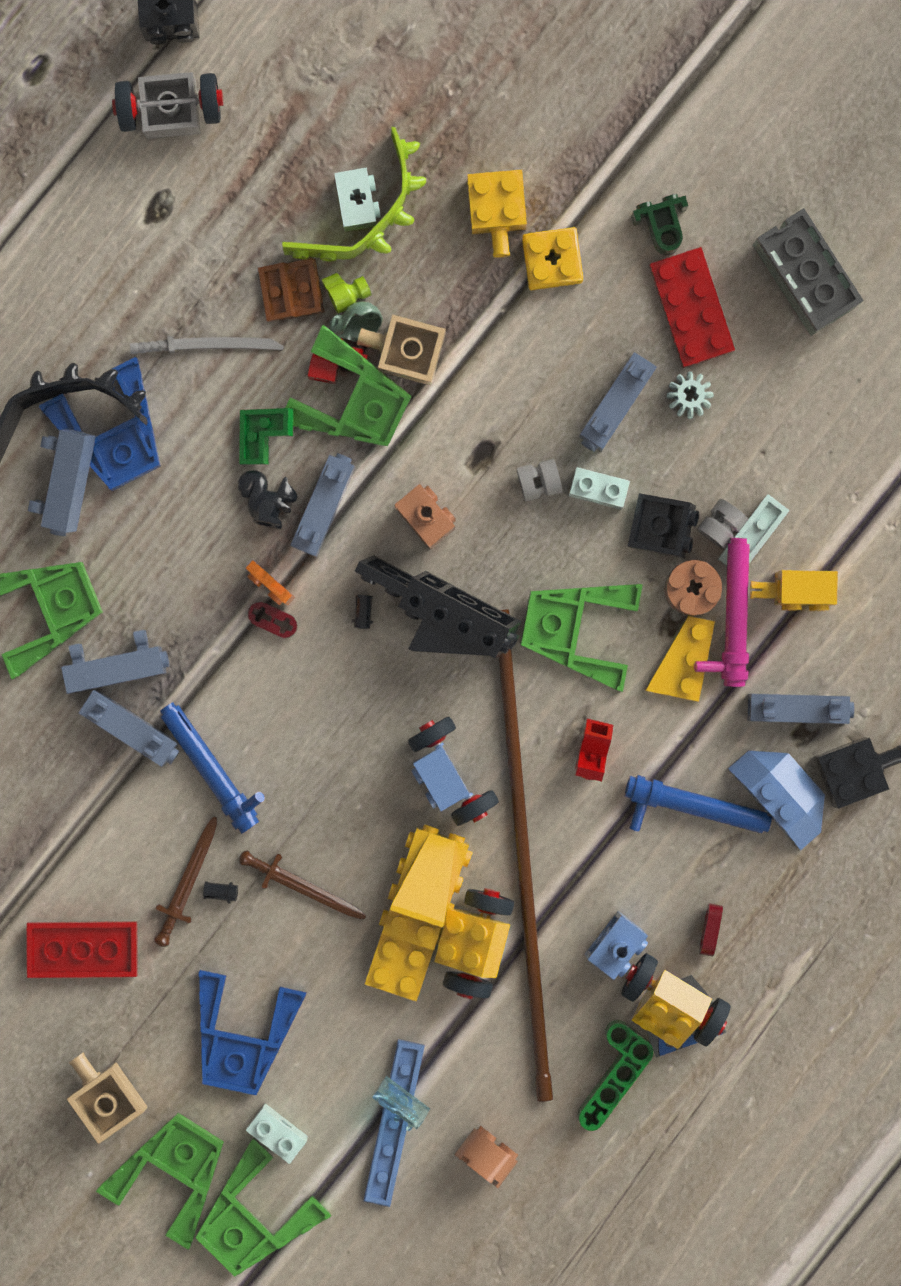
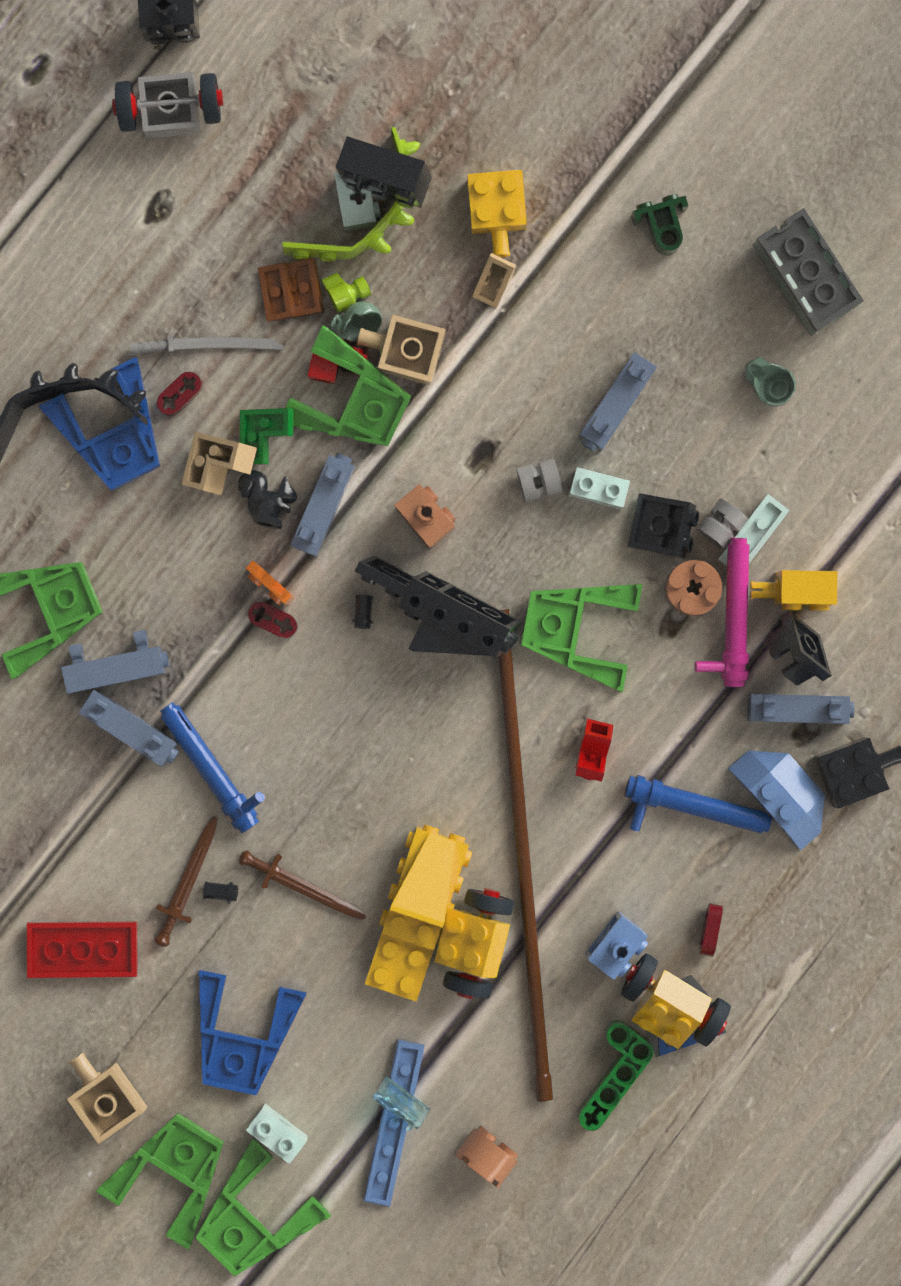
(67, 481): sand blue brick -> none
(174, 389): none -> dark red beam
(211, 459): none -> tan brick
(383, 173): none -> black brick
(443, 779): brick -> none
(494, 280): none -> tan slope
(561, 243): yellow brick -> none
(676, 671): yellow wing -> none
(692, 307): red plate -> none
(699, 394): light aqua gear -> none
(770, 381): none -> sand green hair
(805, 649): none -> black panel

